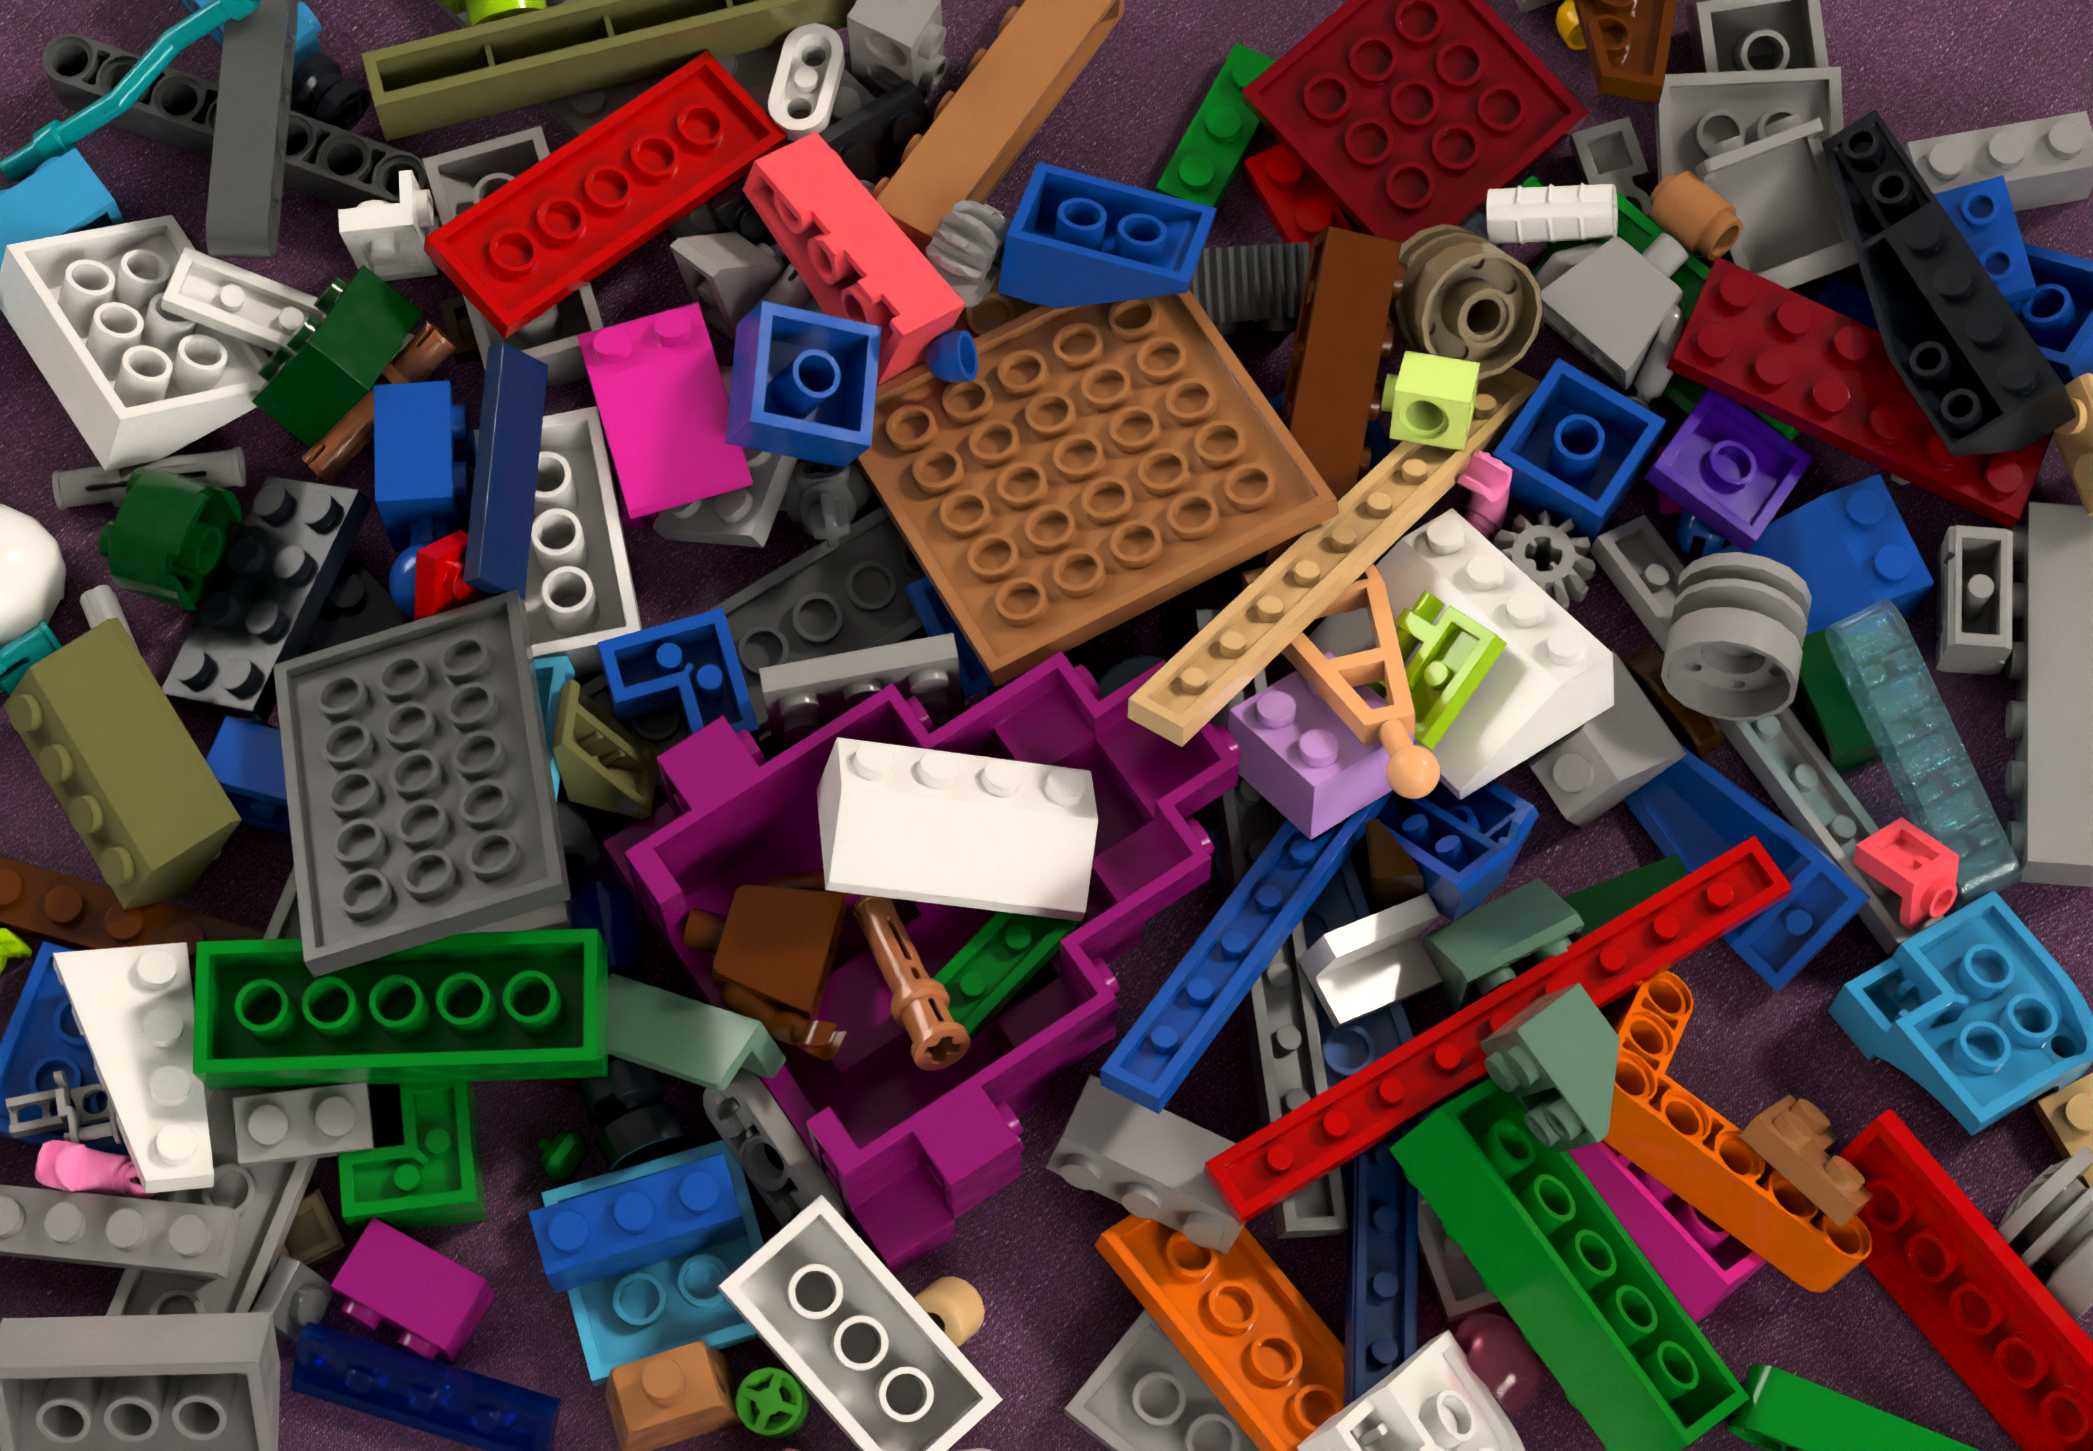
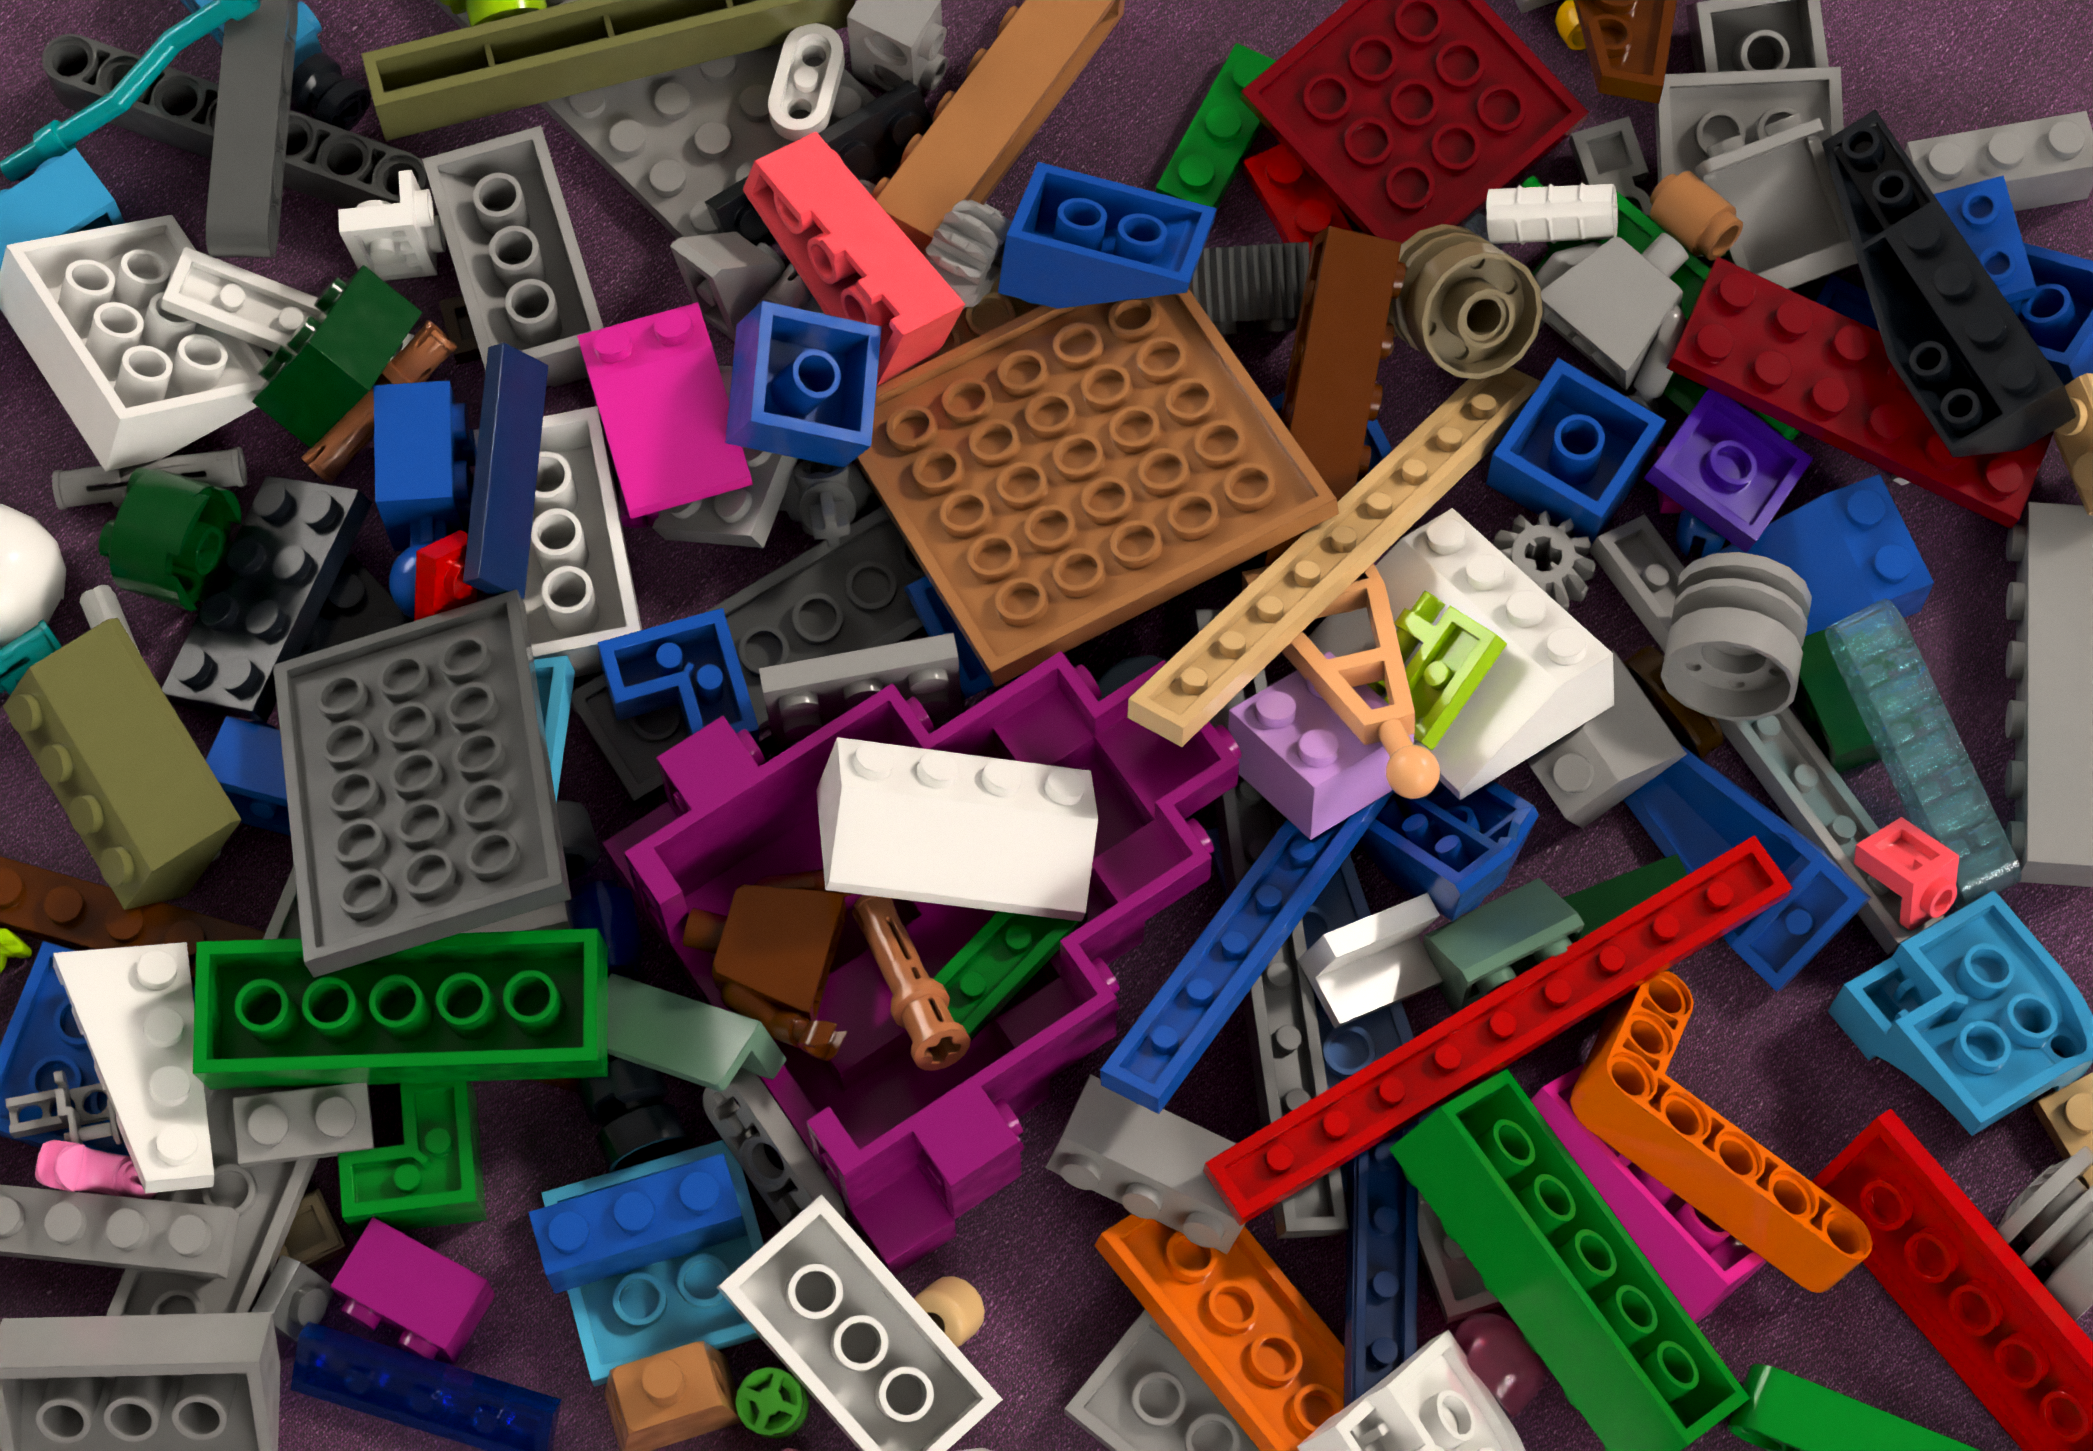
(562, 1154): green rock -> none
(601, 758): olive slope -> none
(604, 194): red plate -> none
(953, 357): blue hinge -> none
(1390, 869): dark brown slope -> none
(1431, 400): yellowish green brick -> none
(1490, 488): bright pink piece -> none
(1560, 1067): sand green slope -> none
(1796, 1143): medium nougat plate -> none
(1974, 600): light grey brick -> none

